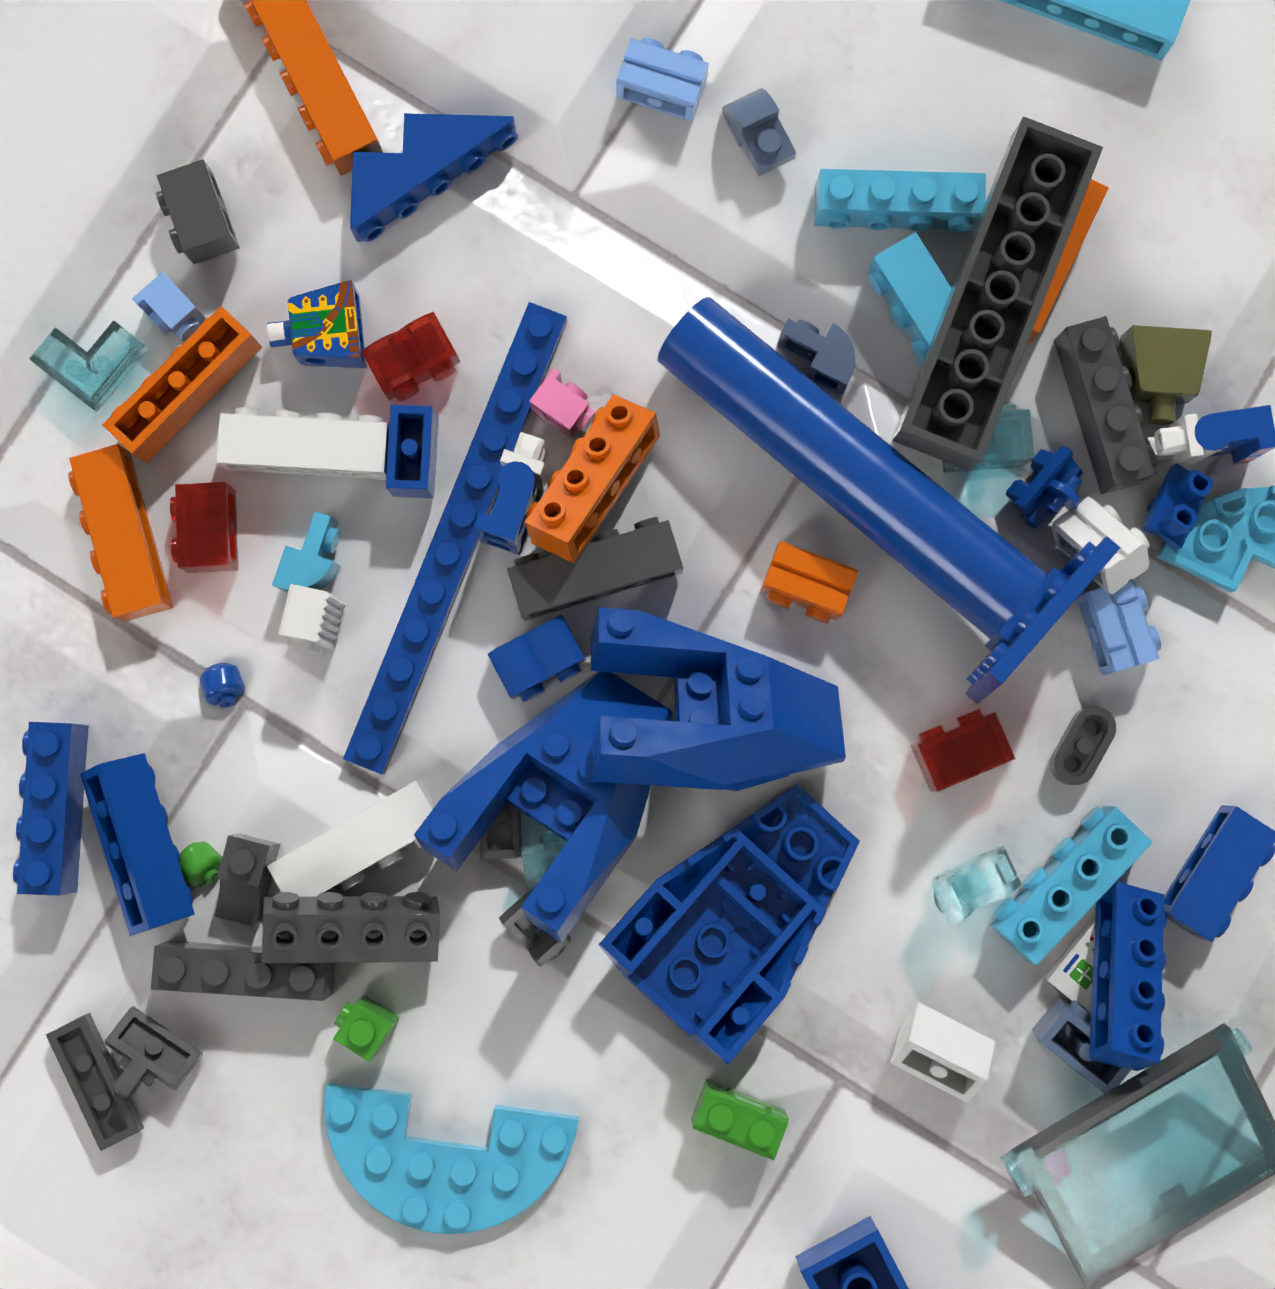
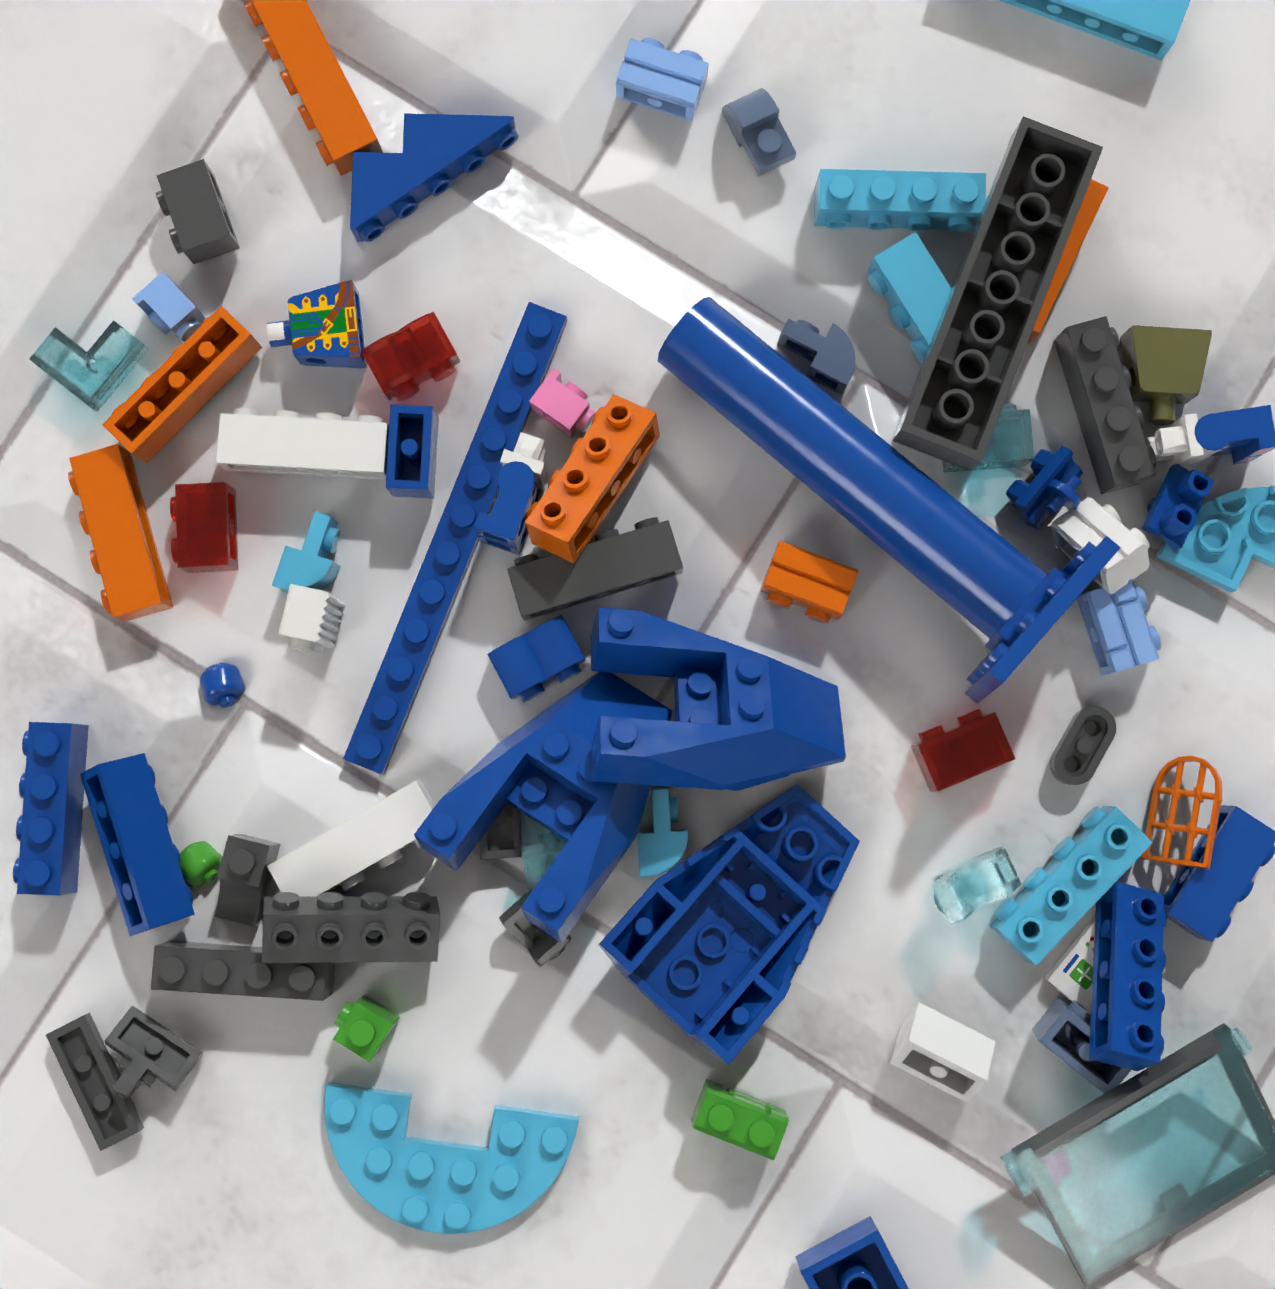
(663, 847): none -> medium azure brick
(1191, 827): none -> orange window

